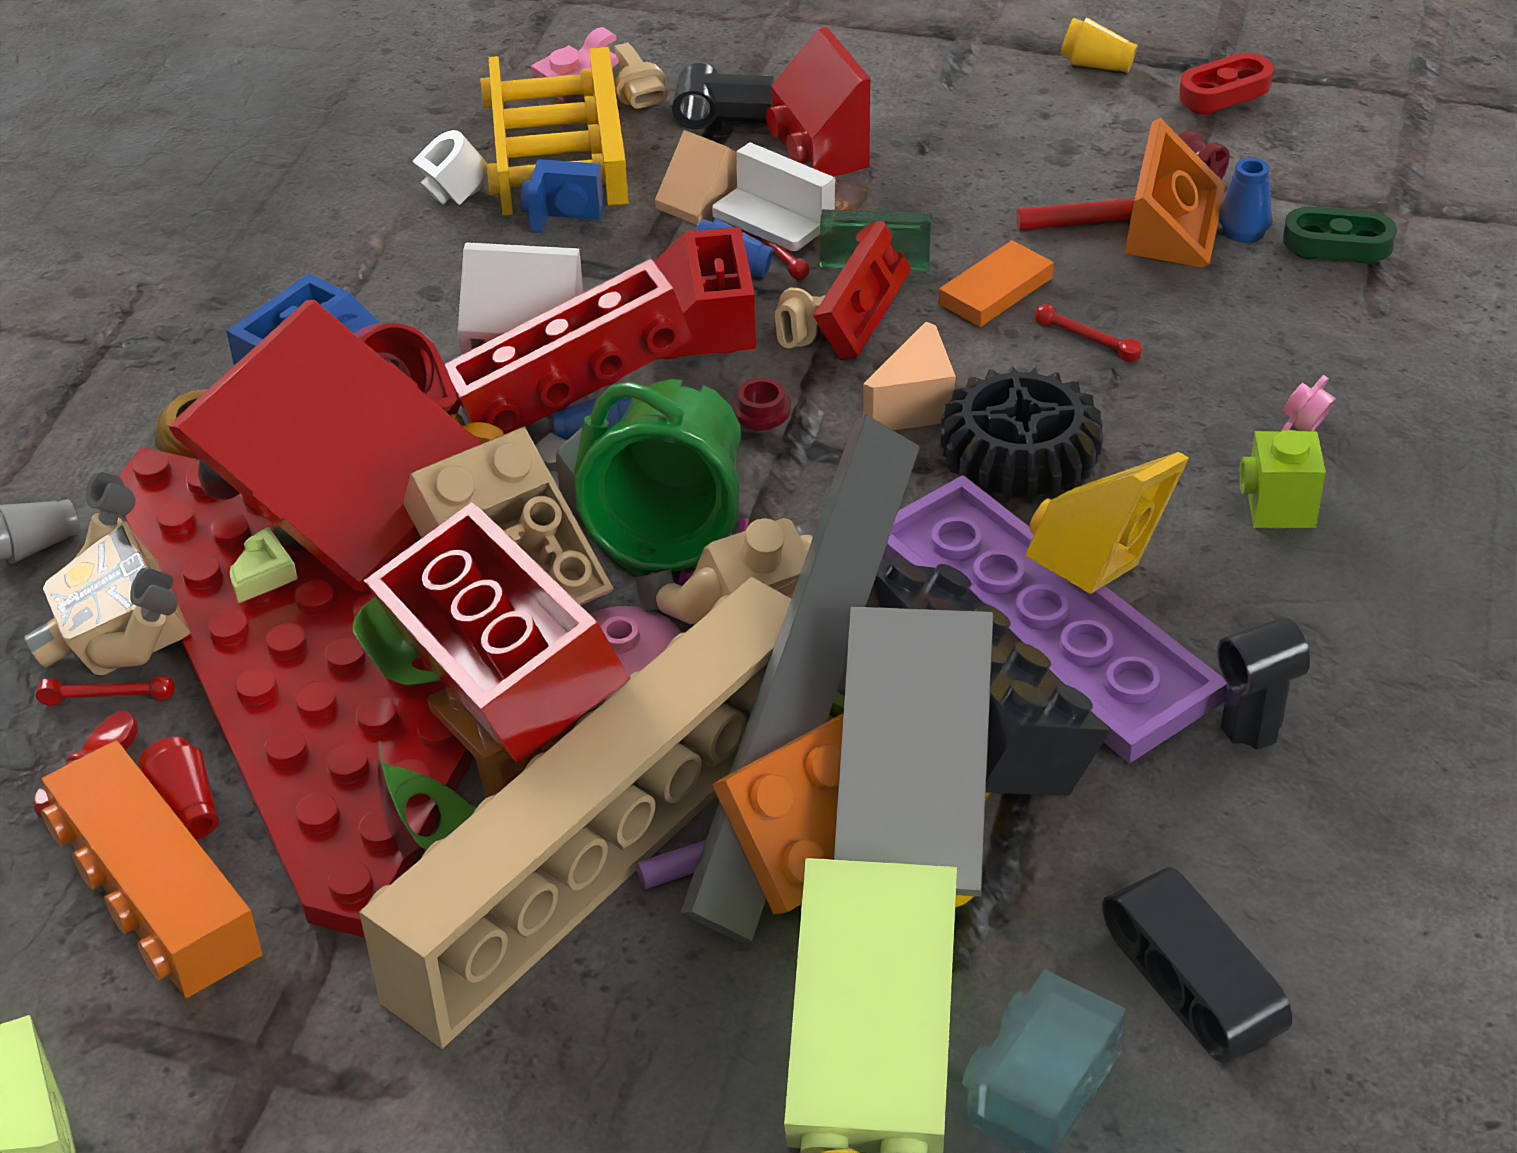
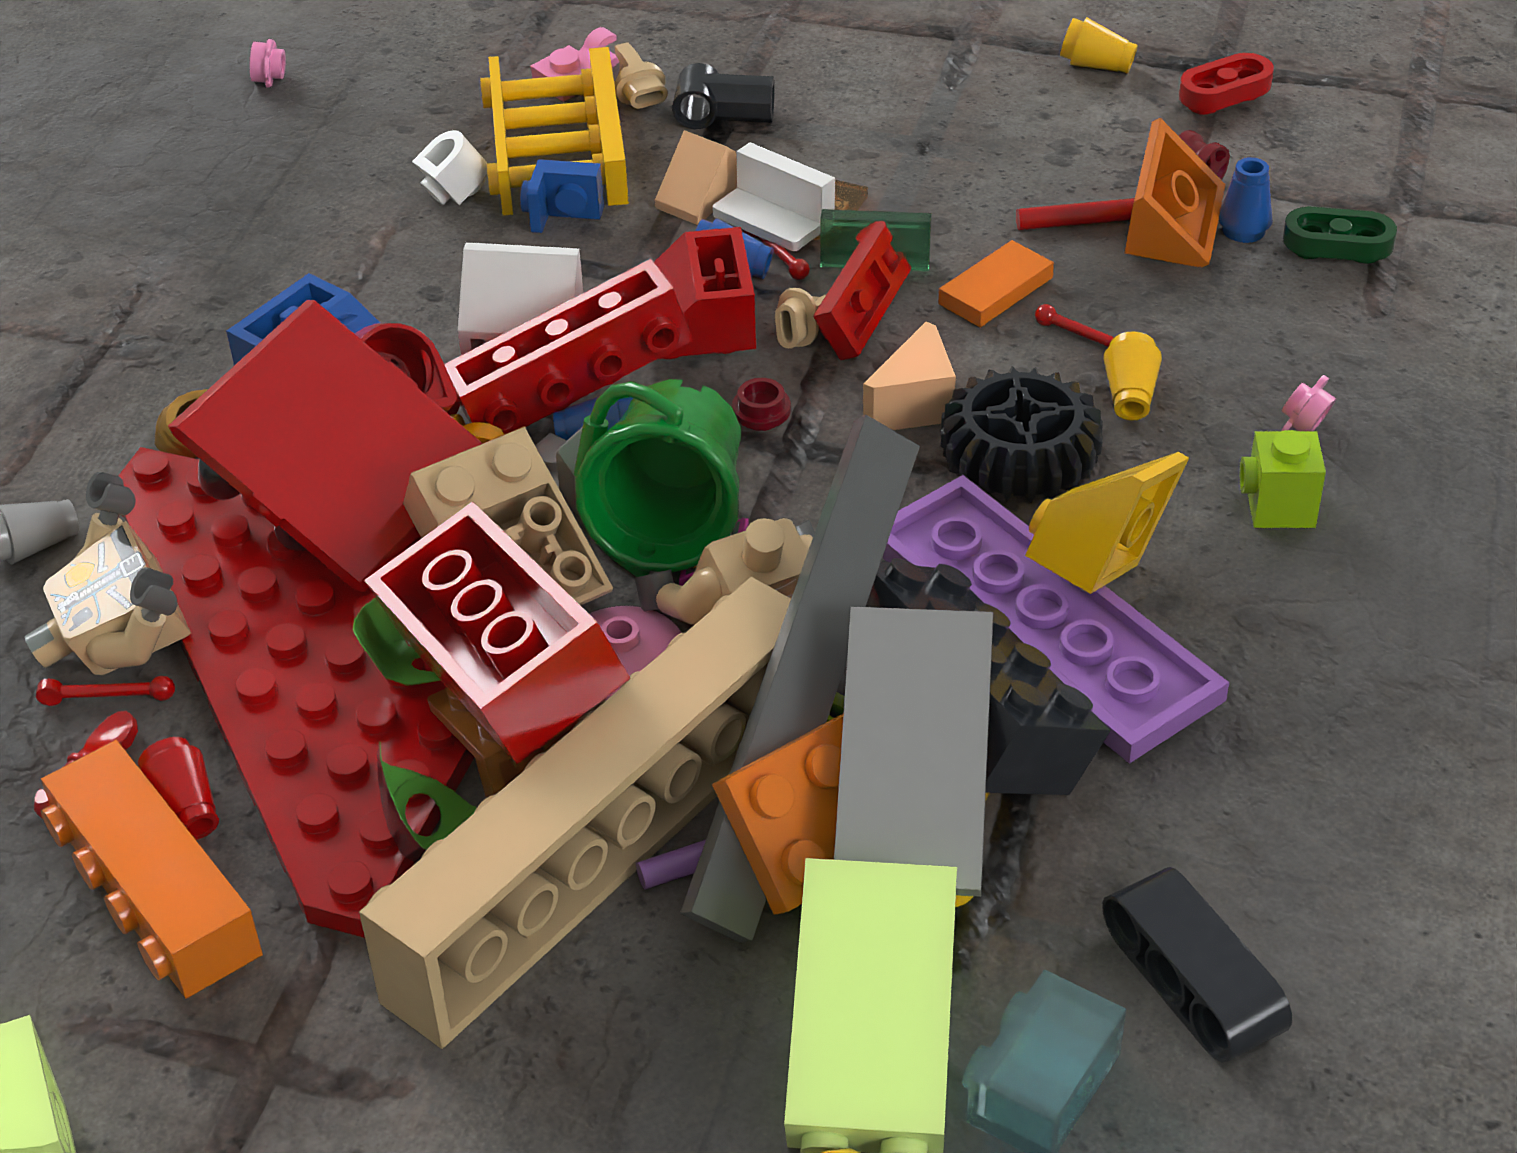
(261, 566): yellowish green tile -> none
(266, 62): none -> bright pink plate
(823, 107): red slope -> none
(1132, 372): none -> yellow cone
(1258, 678): black piece -> none

